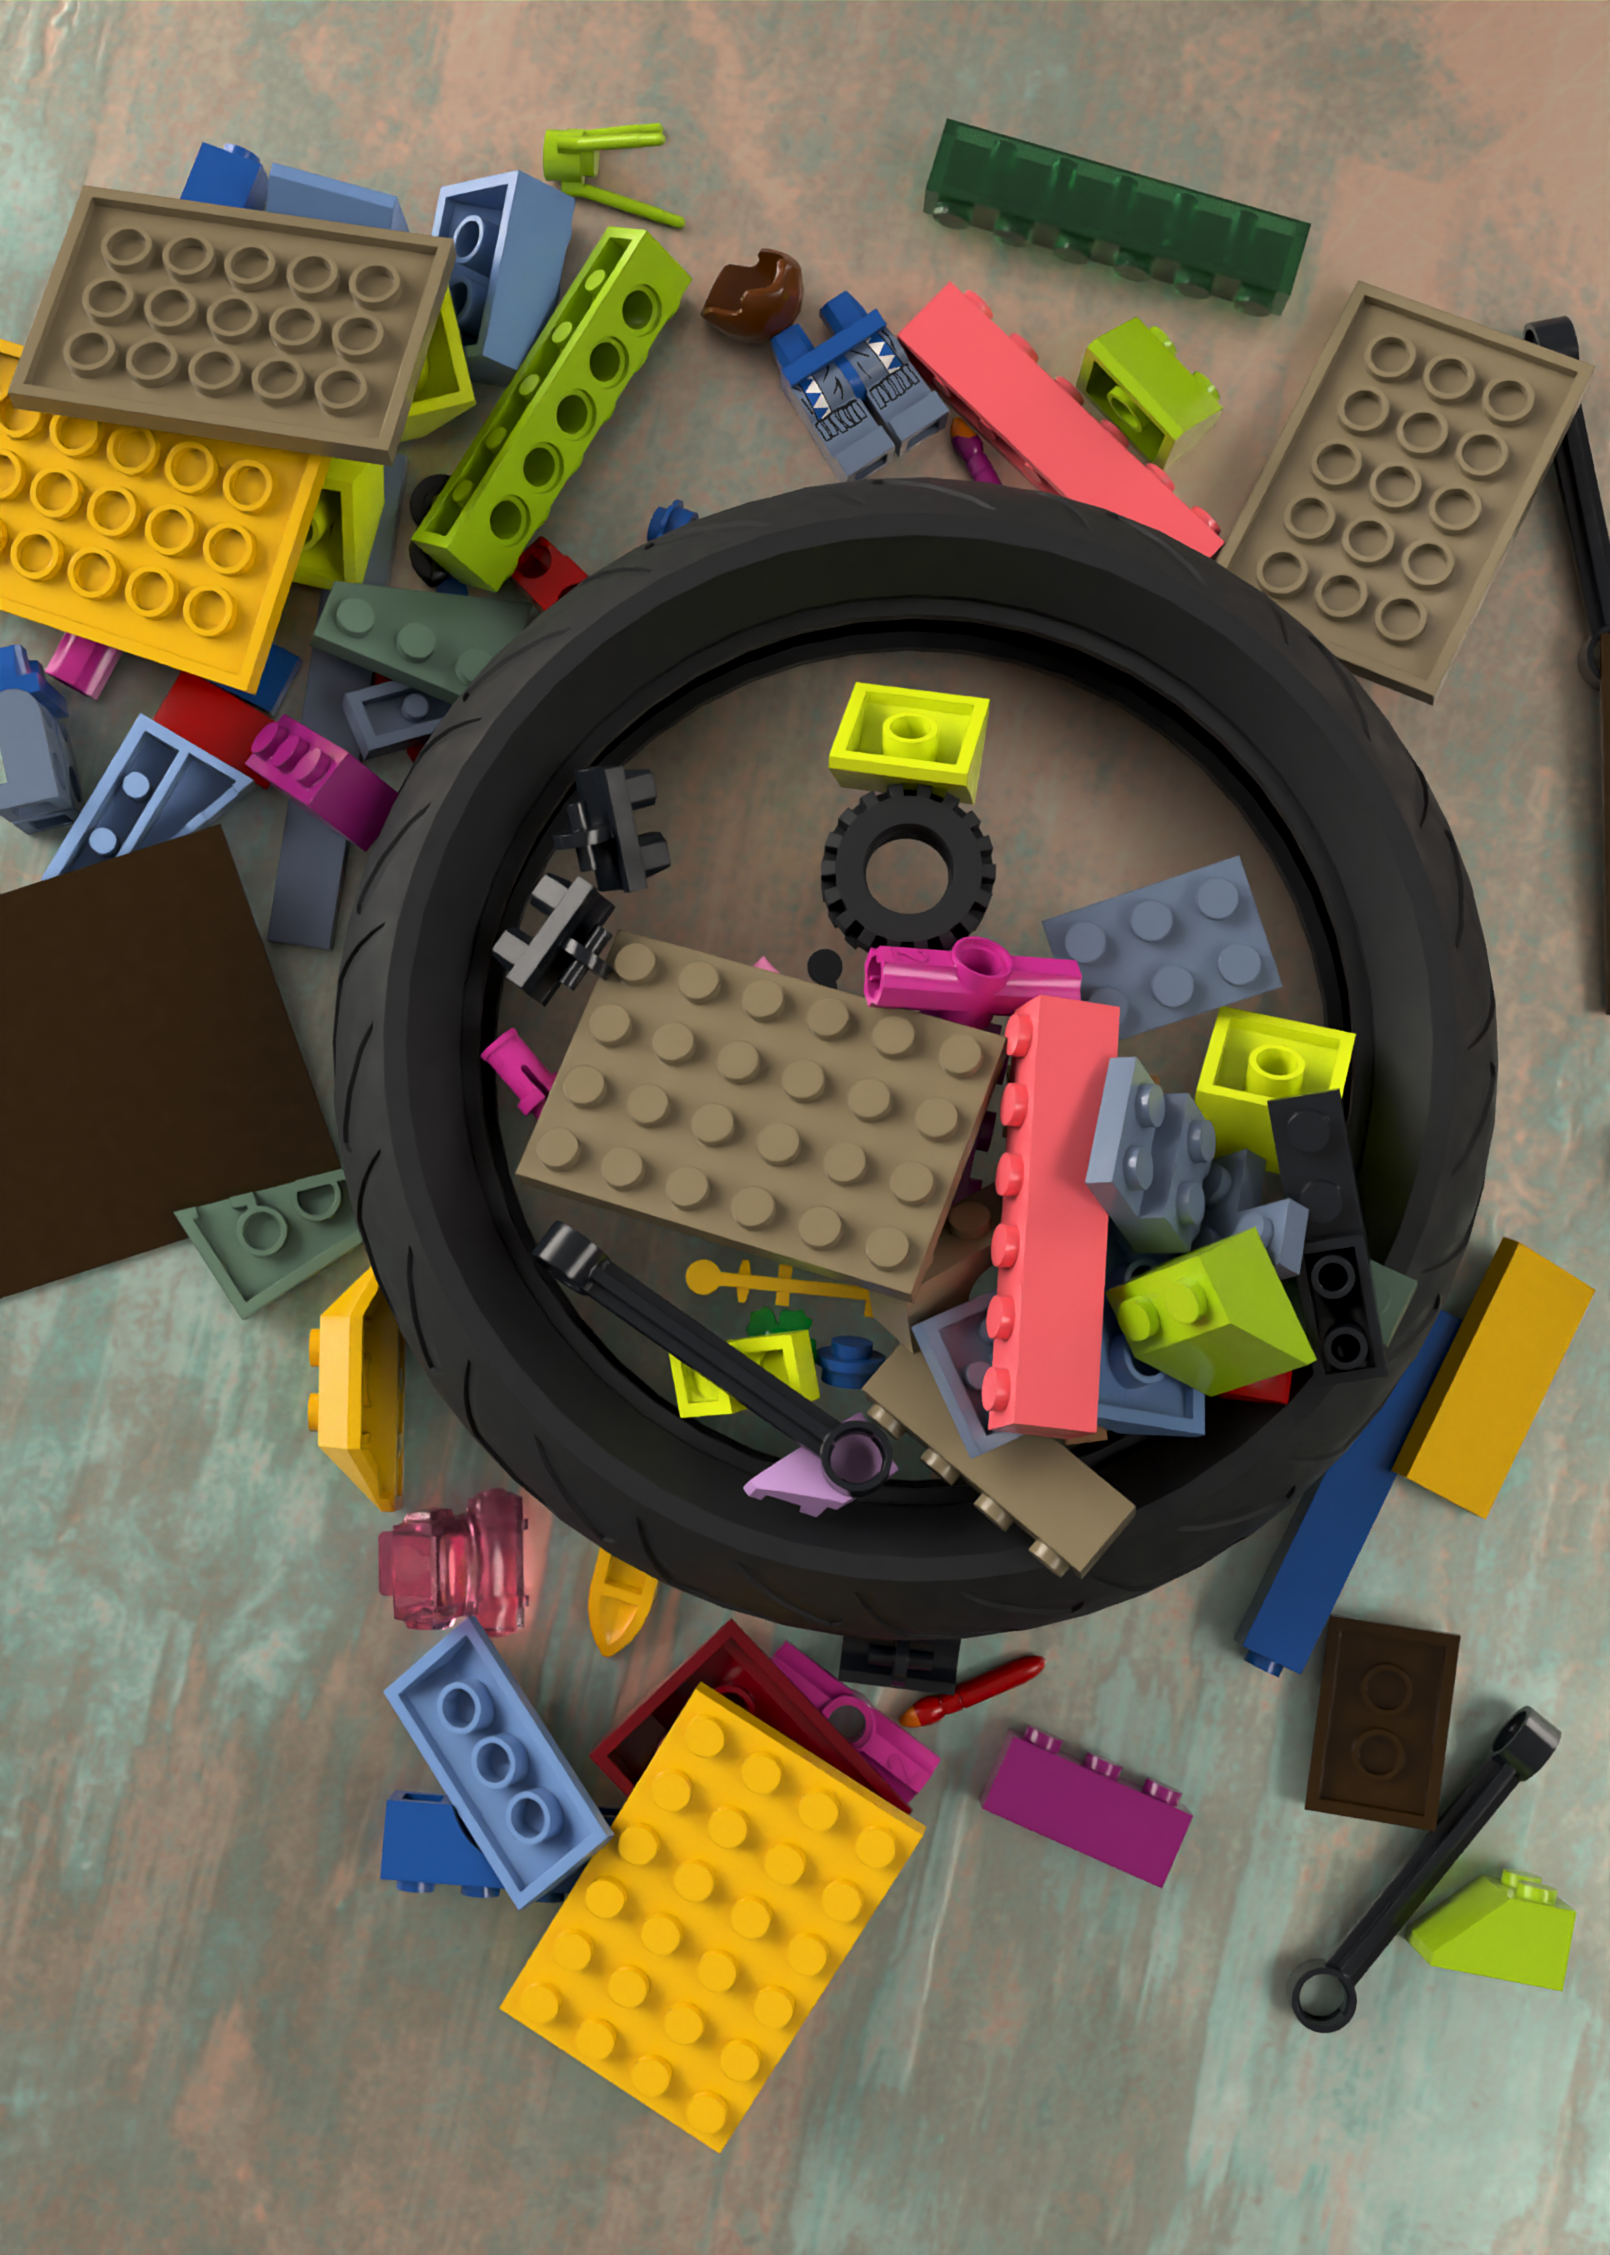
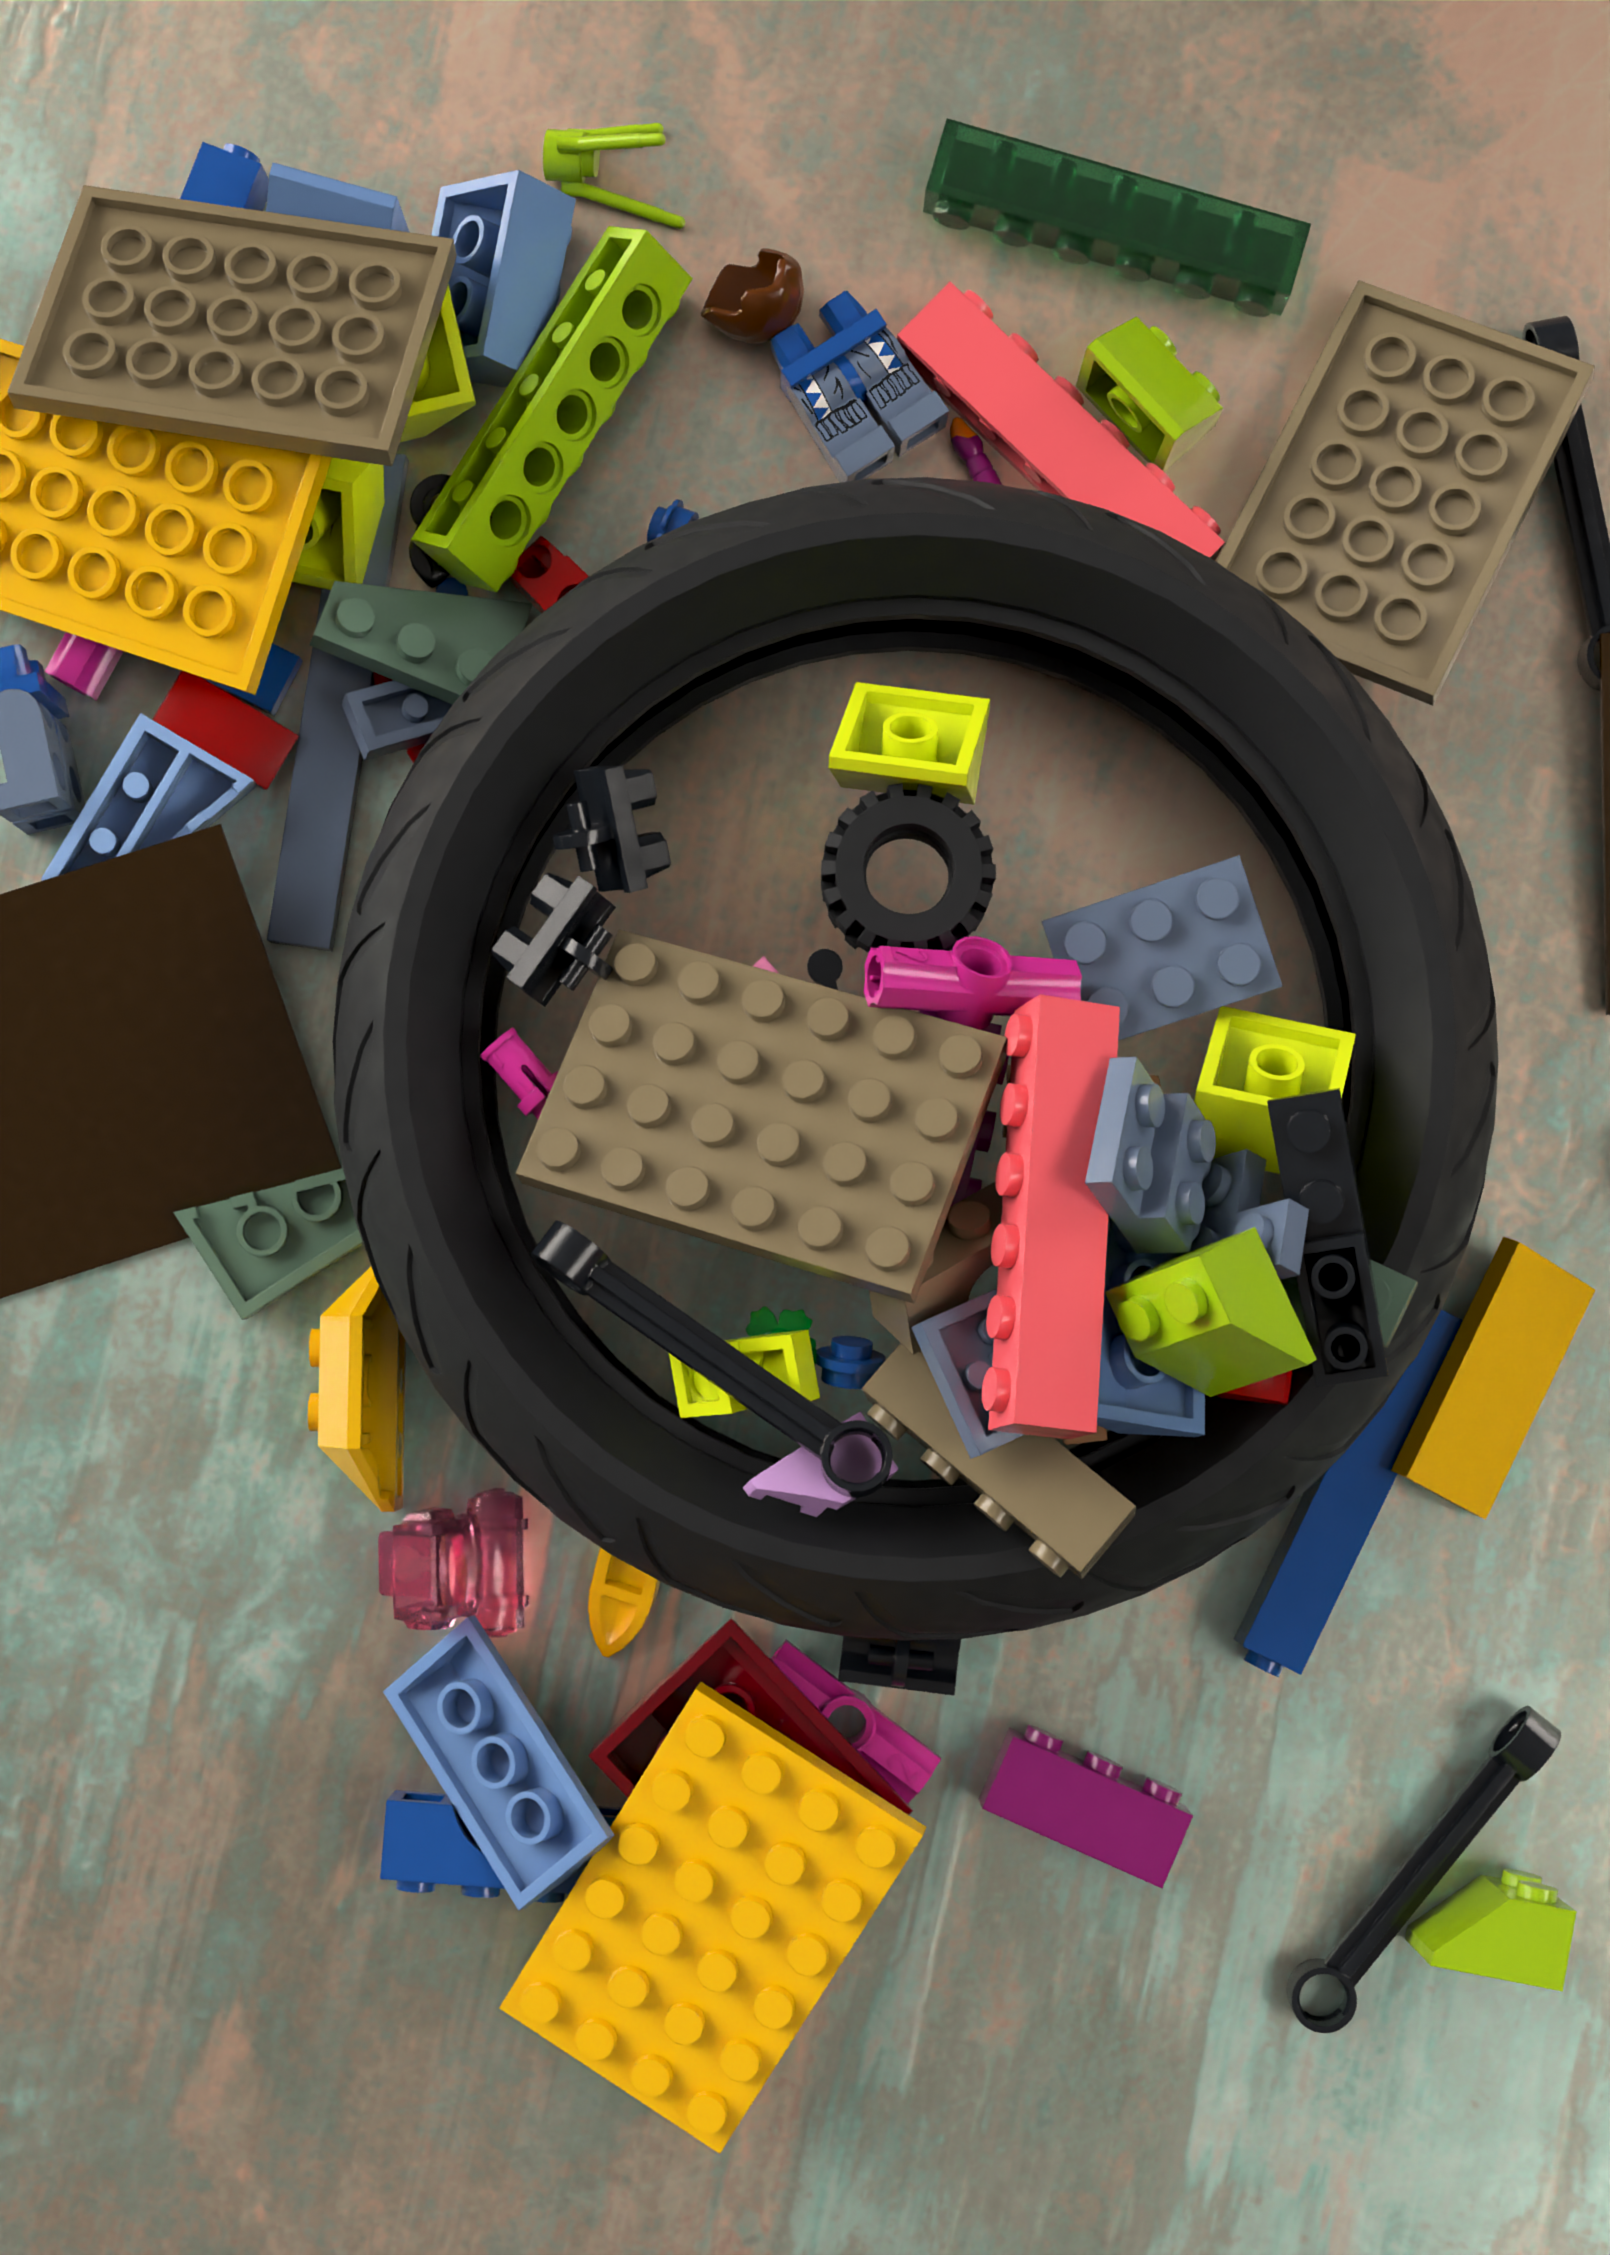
(323, 780): magenta brick -> none
(705, 1277): yellow piece -> none
(973, 1691): red piece -> none
(1382, 1722): dark brown plate -> none

